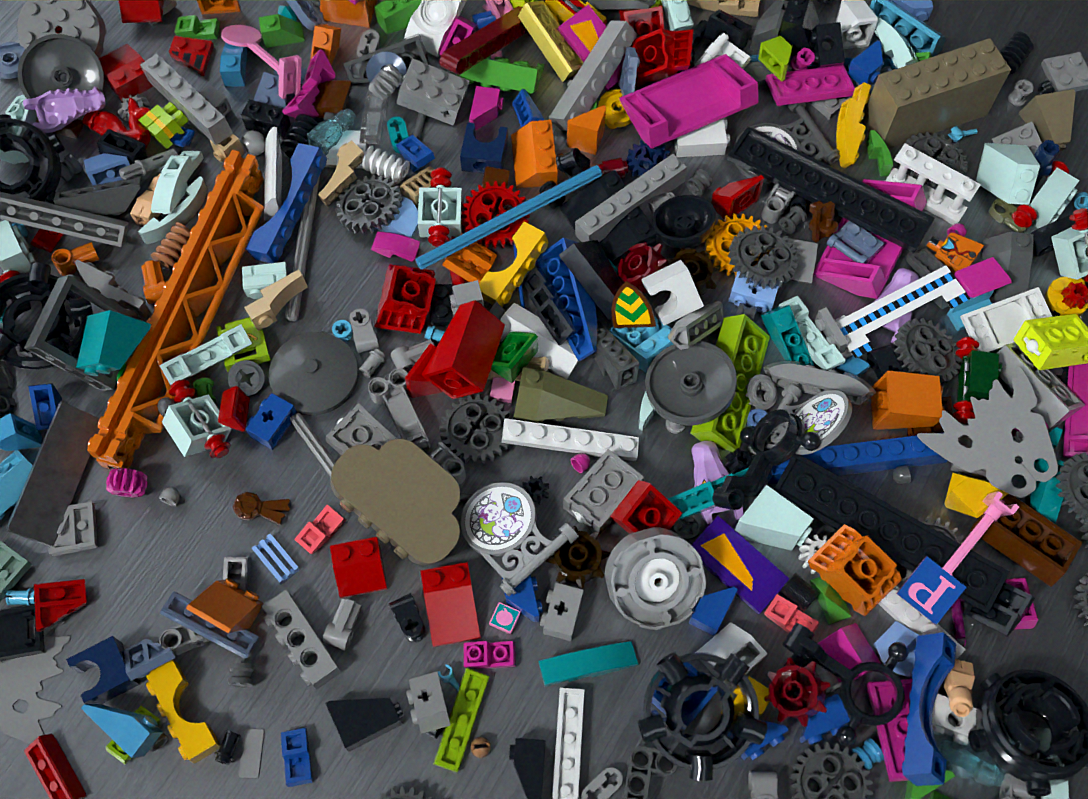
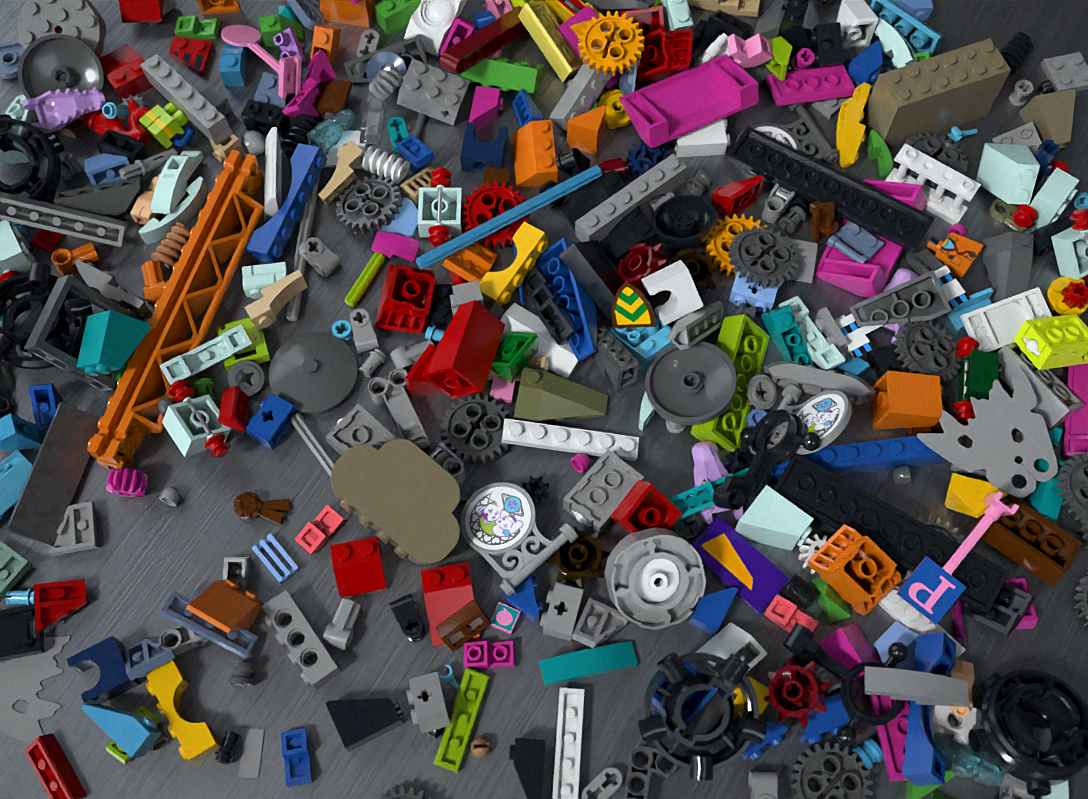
(113, 110): none -> medium azure pin
(289, 44): none -> medium lavender hips
(321, 257): none -> light grey piece
(364, 279): none -> lime axle
(463, 625): none -> reddish brown slope
(598, 623): none -> light grey wing
(627, 49): none -> light orange gear
(749, 52): none -> bright pink brick
(908, 302): none -> dark grey wedge
(916, 686): none -> light grey slope
(982, 277): dark pink slope -> none

